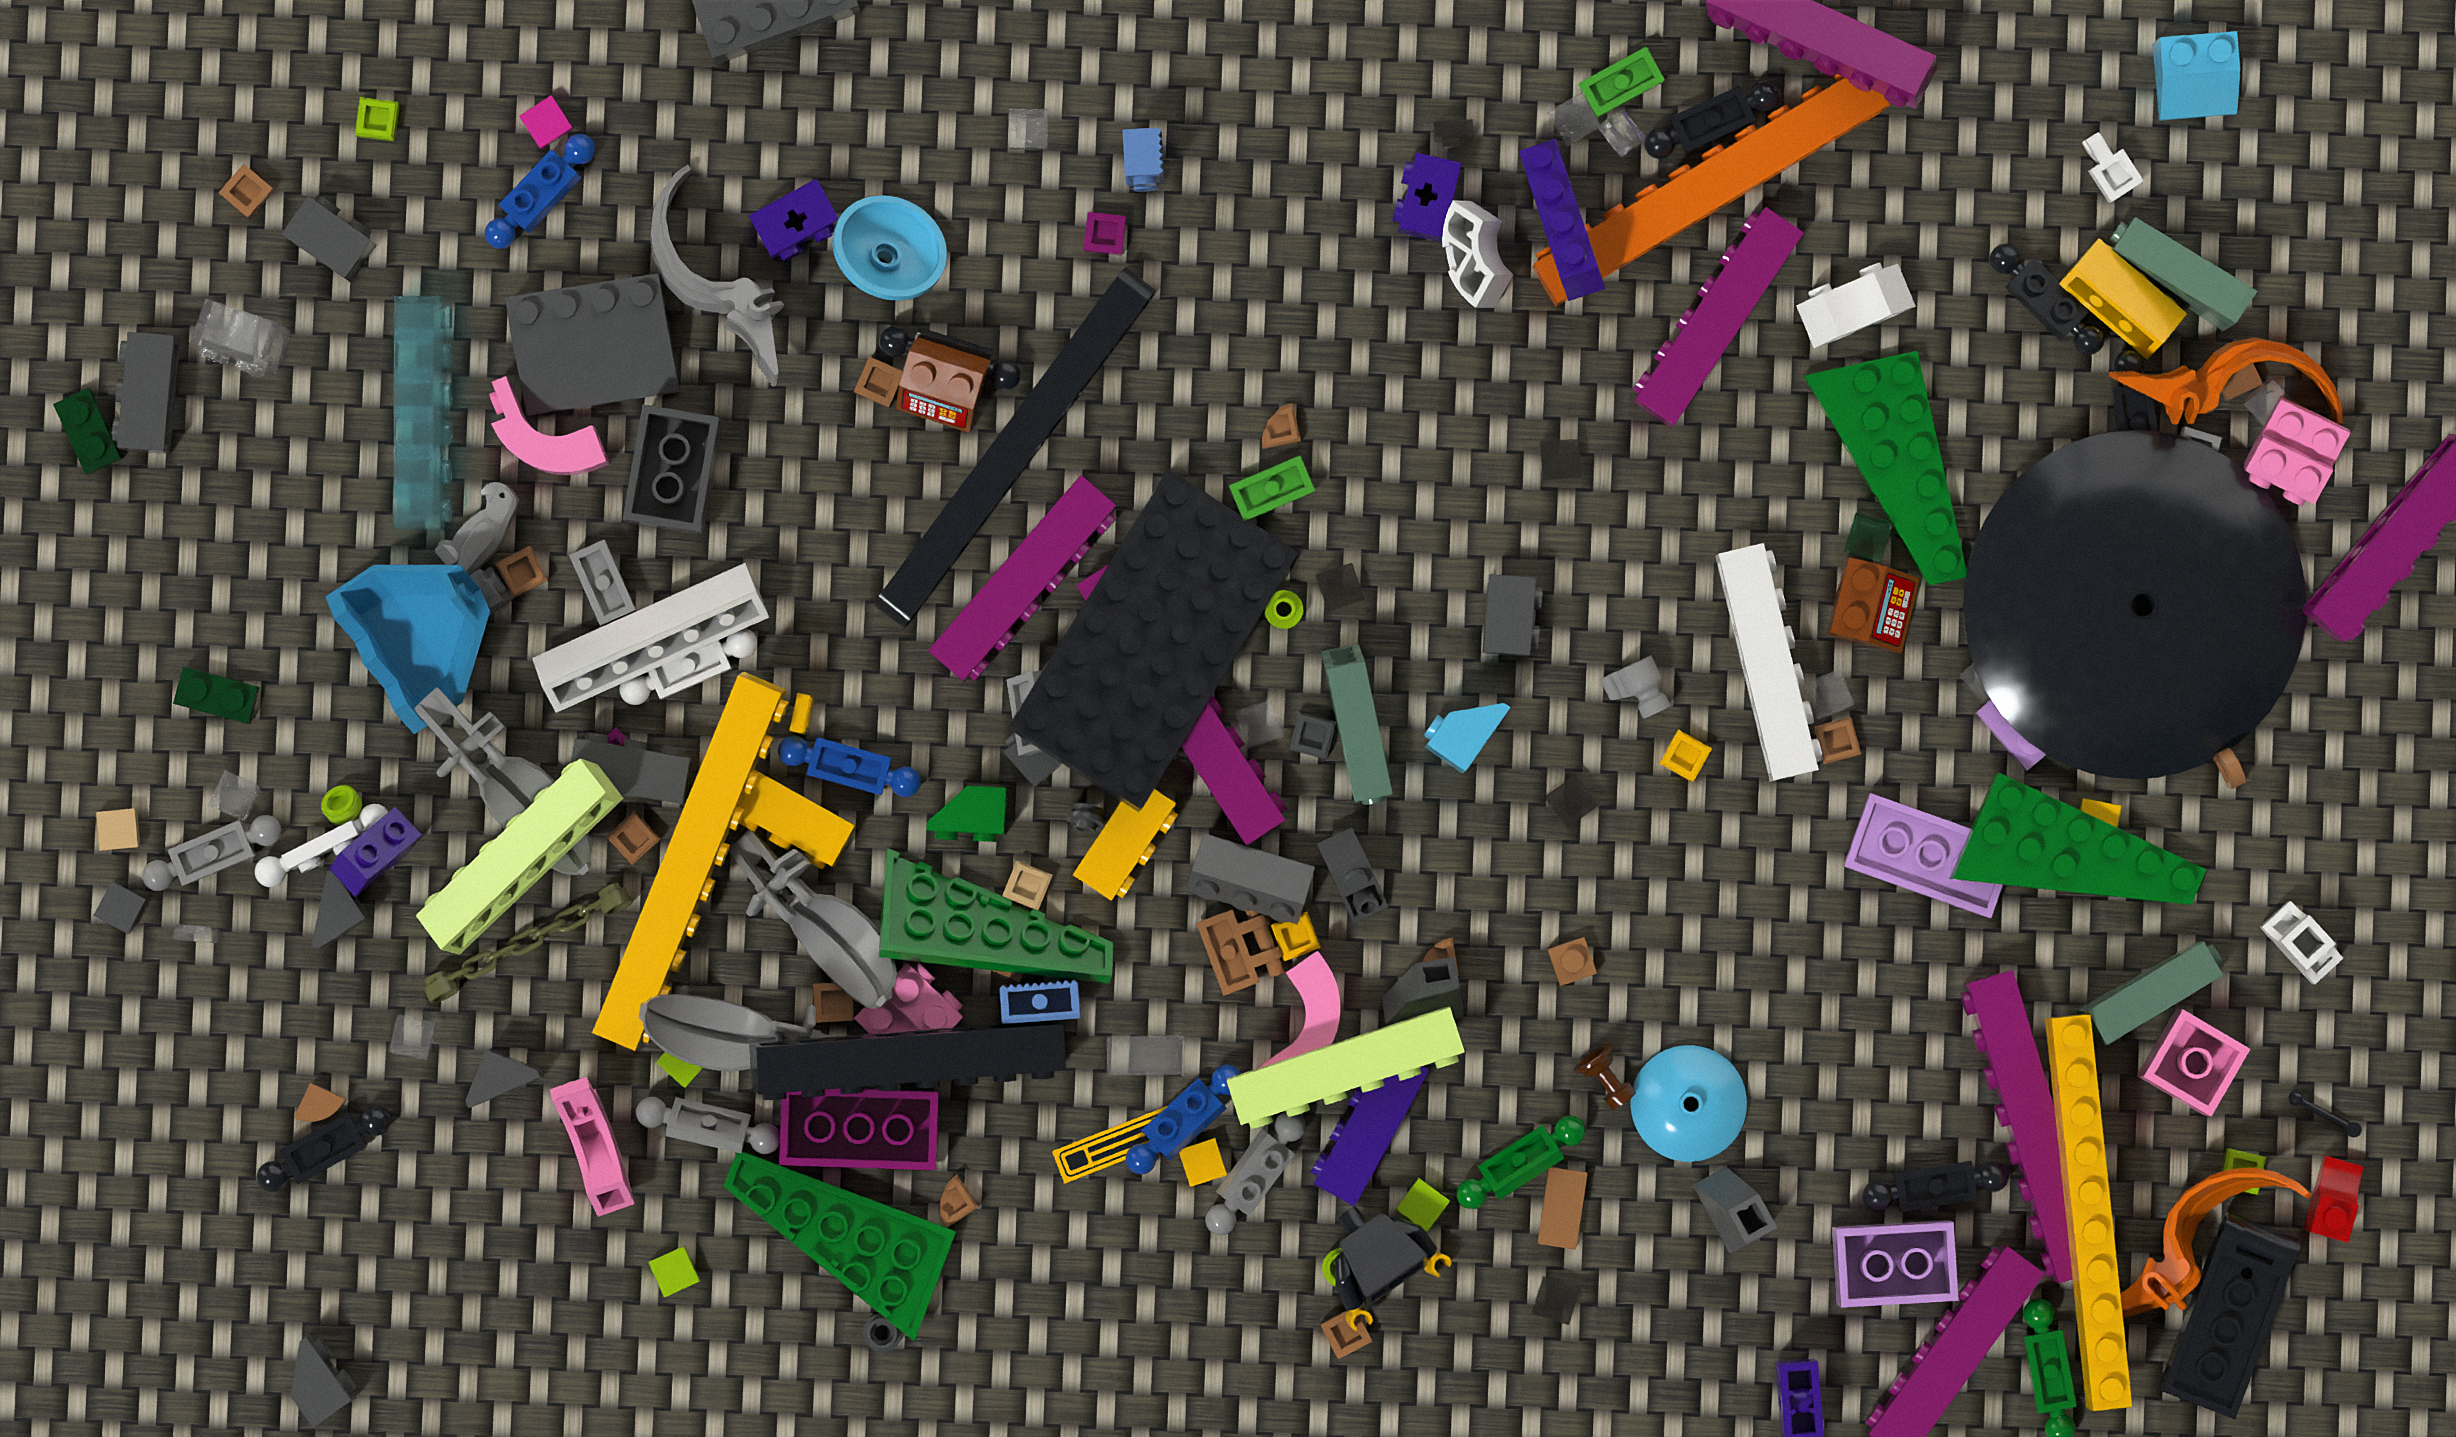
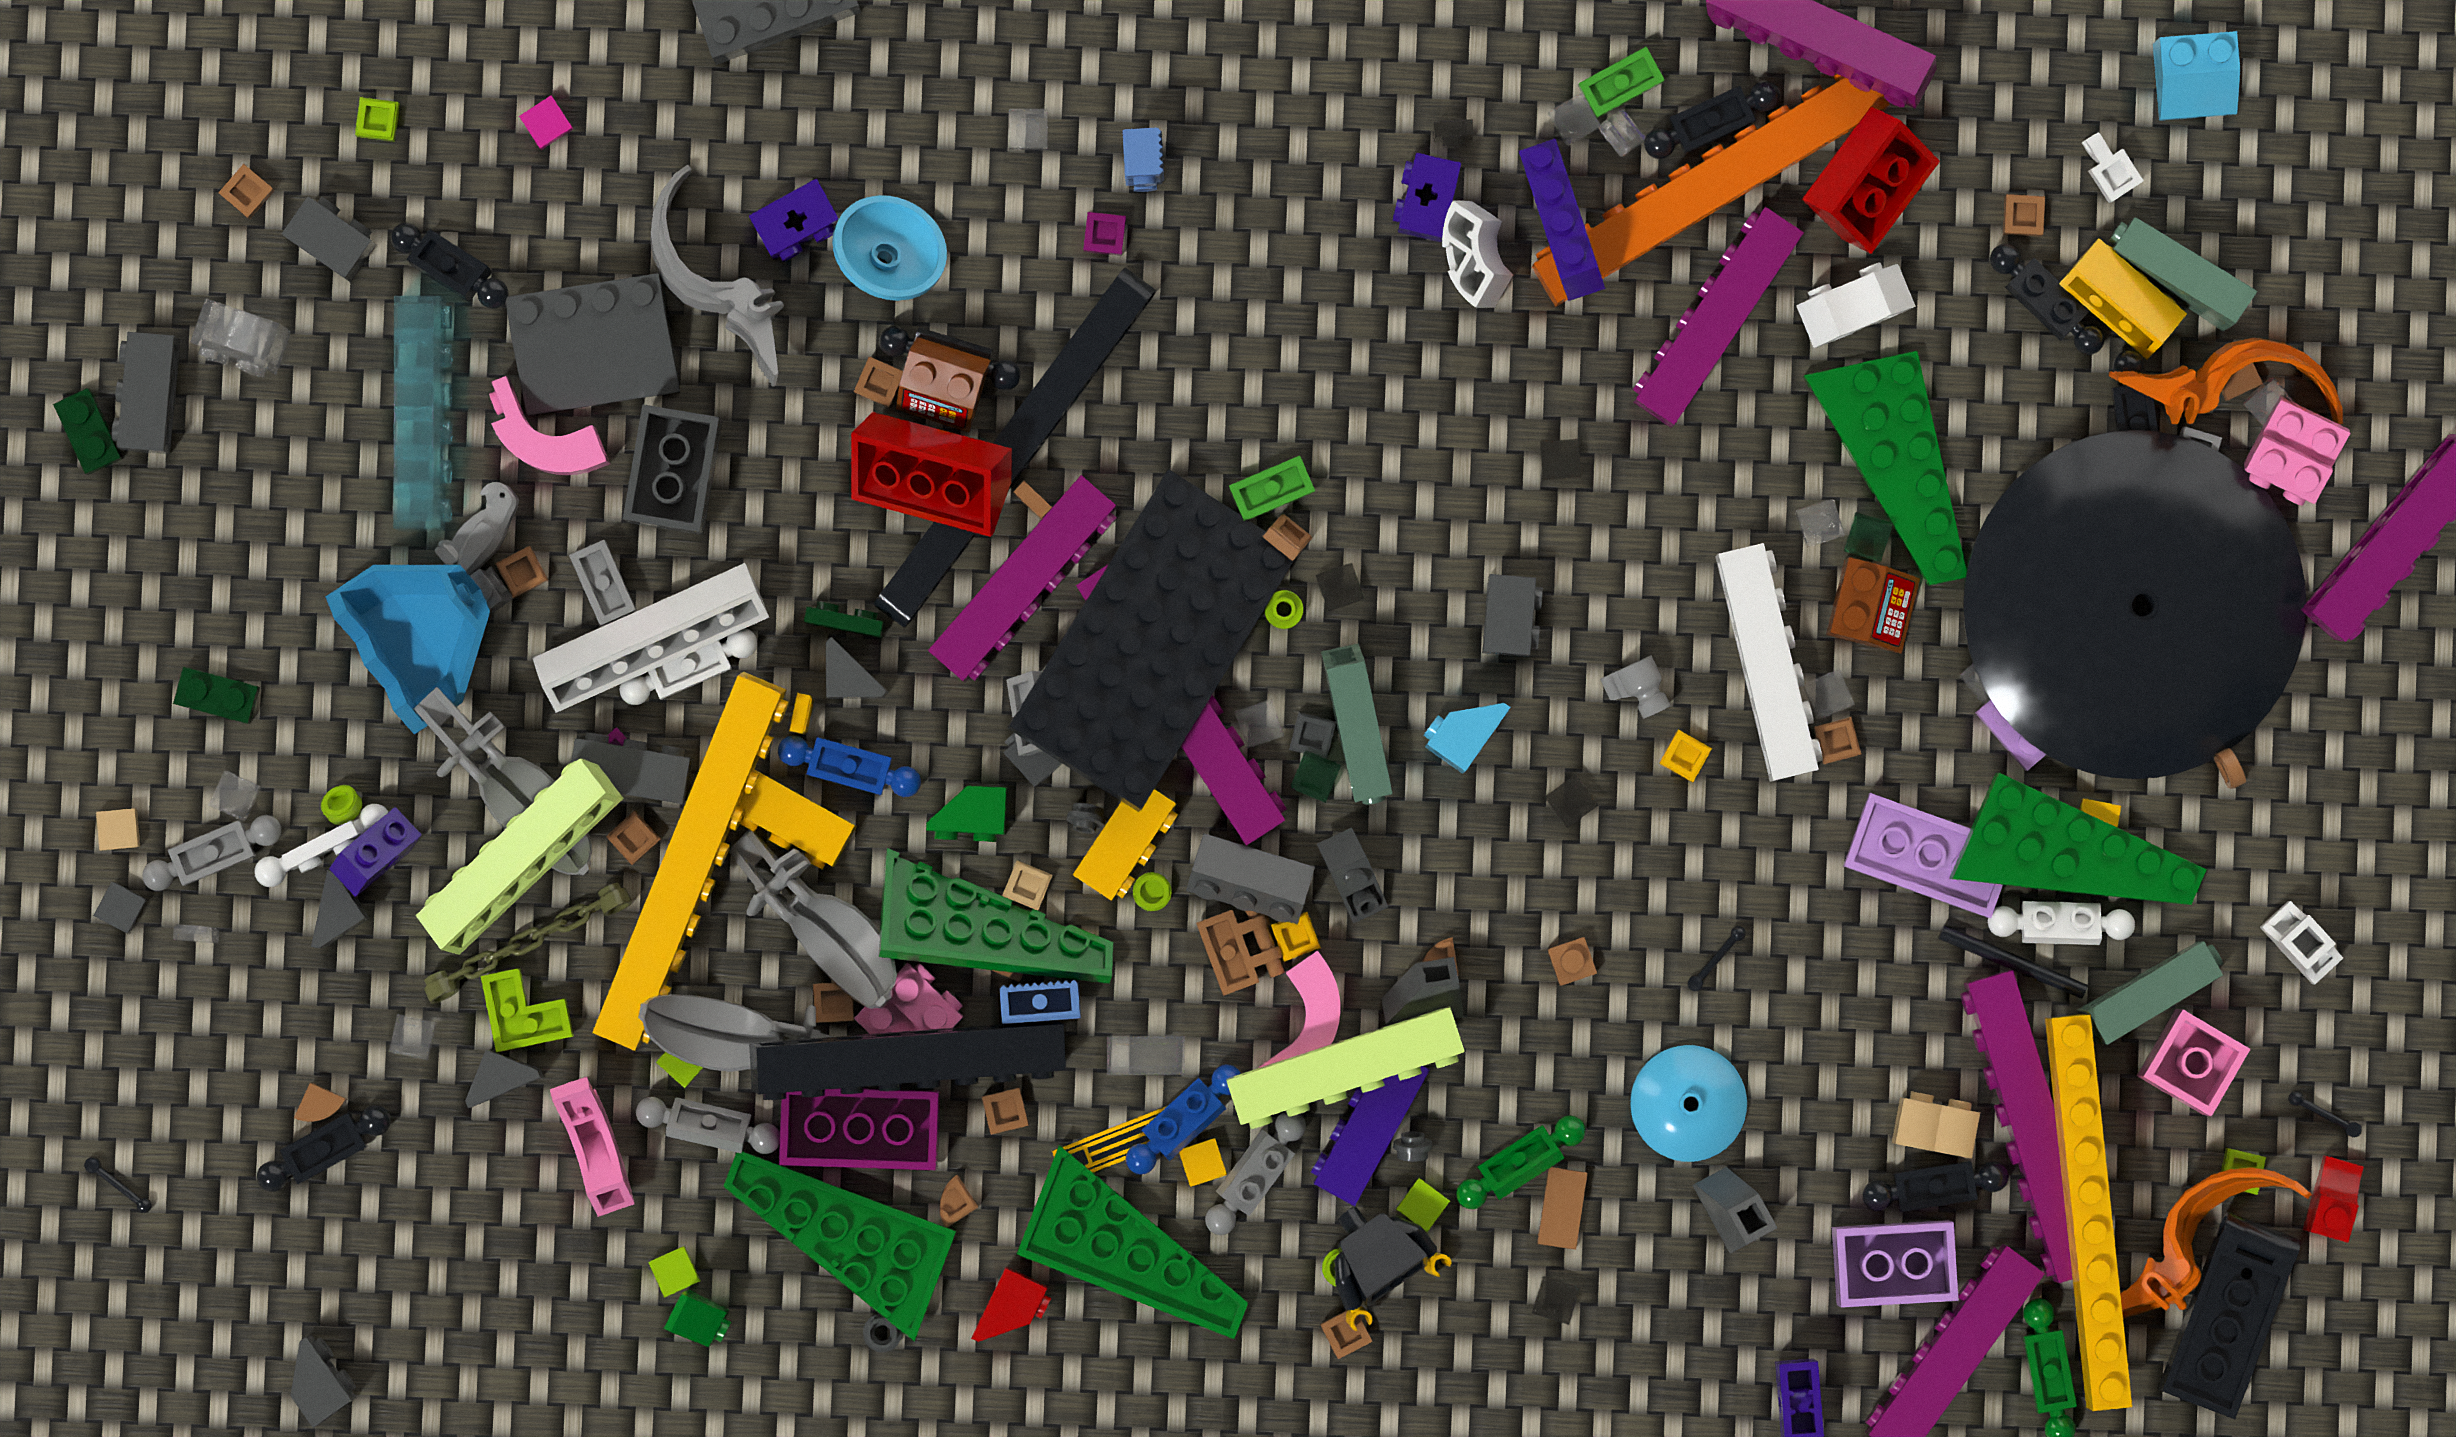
(93, 1165): none -> black hinge
(449, 265): none -> black plate
(515, 1022): none -> lime plate
(540, 191): blue plate -> none
(698, 1319): none -> green slope
(828, 616): none -> dark green plate
(847, 677): none -> dark grey slope
(929, 473): none -> red slope
(1005, 1111): none -> medium nougat tile
(1012, 1305): none -> red slope
(1032, 500): none -> medium nougat tile
(1106, 1241): none -> green wing
(1152, 891): none -> lime tile
(1281, 428): medium nougat tile -> none
(1287, 537): none -> medium nougat tile
(1315, 776): none -> clear green tile
(1412, 1146): none -> dark grey plate
(1598, 1064): reddish brown piece -> none
(1695, 983): none -> black hinge
(1820, 523): none -> clear plate
(1871, 180): none -> red brick
(1936, 1126): none -> tan brick
(2013, 961): none -> black bar
(2023, 215): none -> medium nougat tile
(2061, 923): none -> white plate

